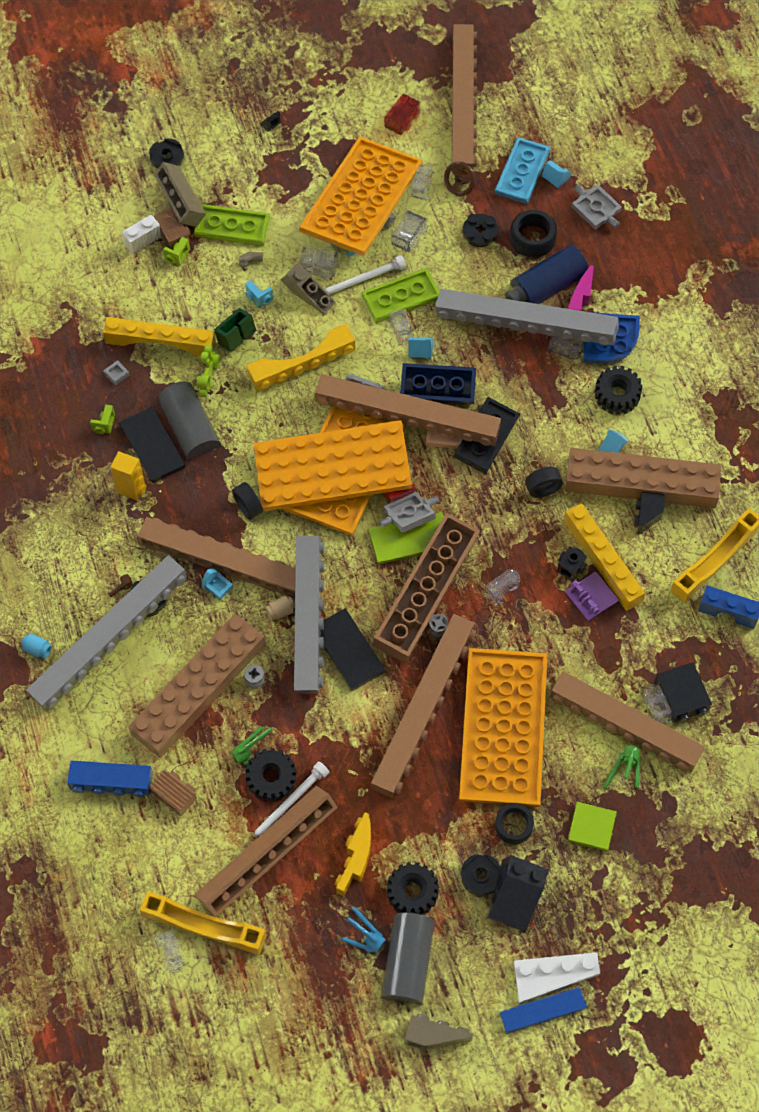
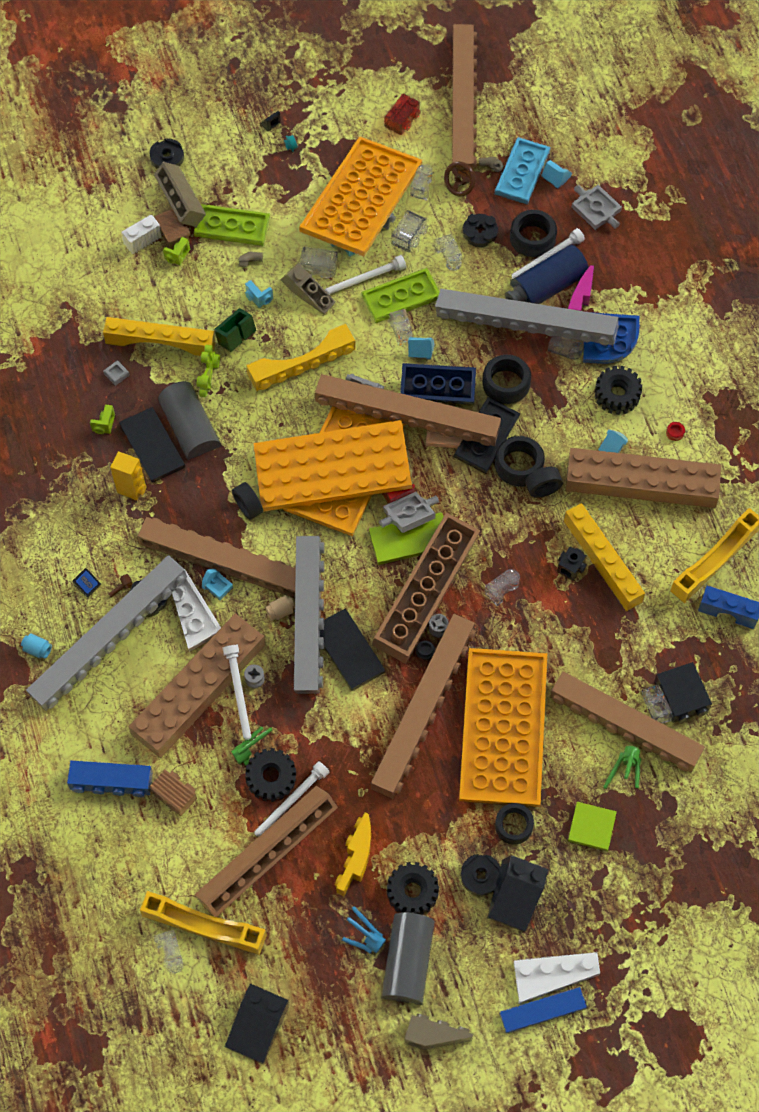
(86, 582): none -> slope
(194, 614): none -> white wing
(231, 653): none -> white piece
(257, 1023): none -> black slope
(290, 143): none -> teal plate
(425, 650): none -> black plate
(450, 251): none -> clear leg
(493, 162): none -> dark tan arm
(506, 363): none -> black tyre
(518, 444): none -> black tyre
(575, 238): none -> white piece
(591, 595): medium lavender hinge -> none
(650, 510): black slope -> none
(675, 431): none -> red tile

